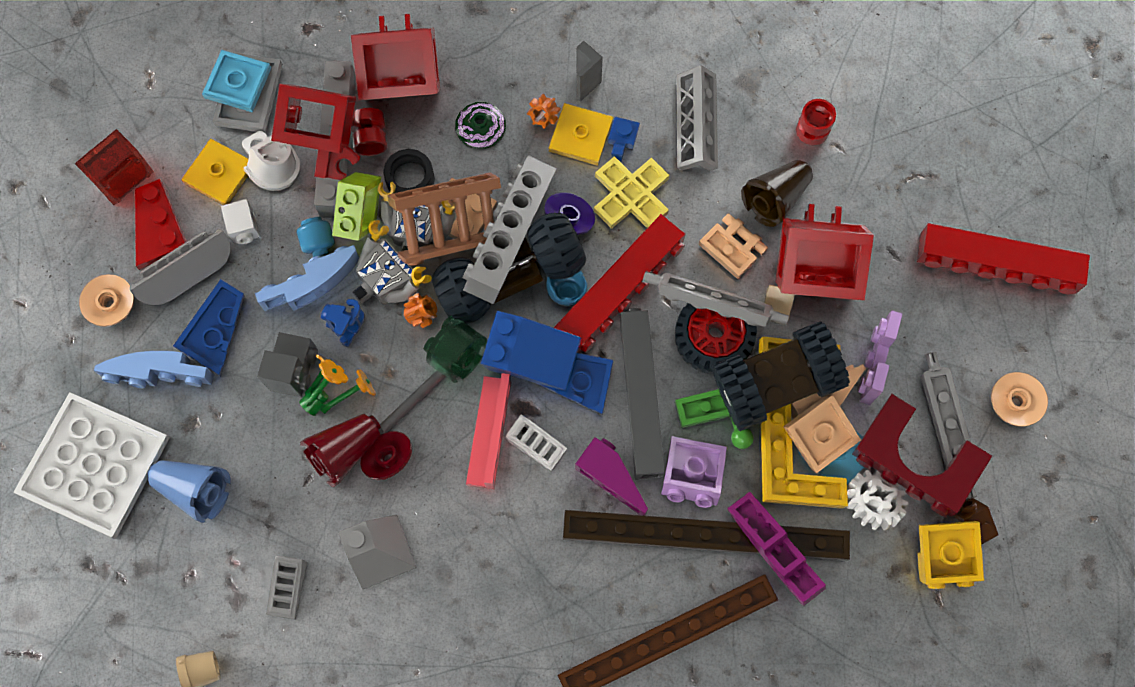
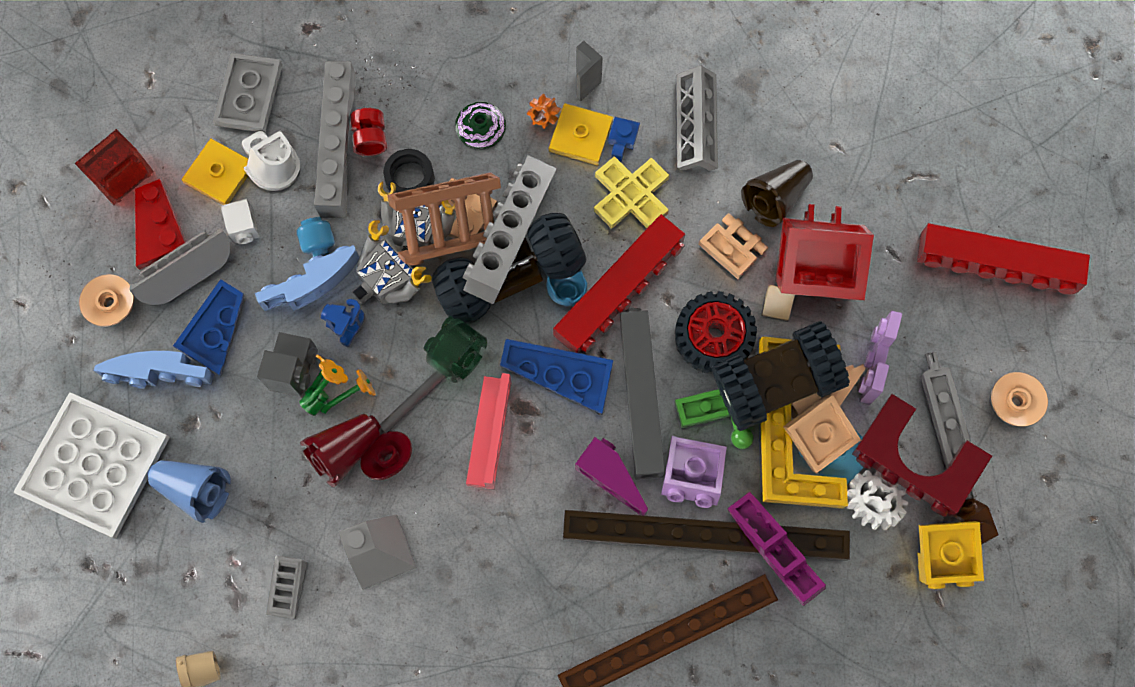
(236, 81): medium azure plate -> none
(330, 148): red piece -> none
(360, 199): lime window -> none
(395, 62): red piece -> none
(420, 310): orange gear -> none
(530, 351): blue slope -> none
(532, 428): white slope -> none
(575, 208): dark purple dish -> none
(714, 299): light grey plate -> none
(816, 121): red wheel -> none

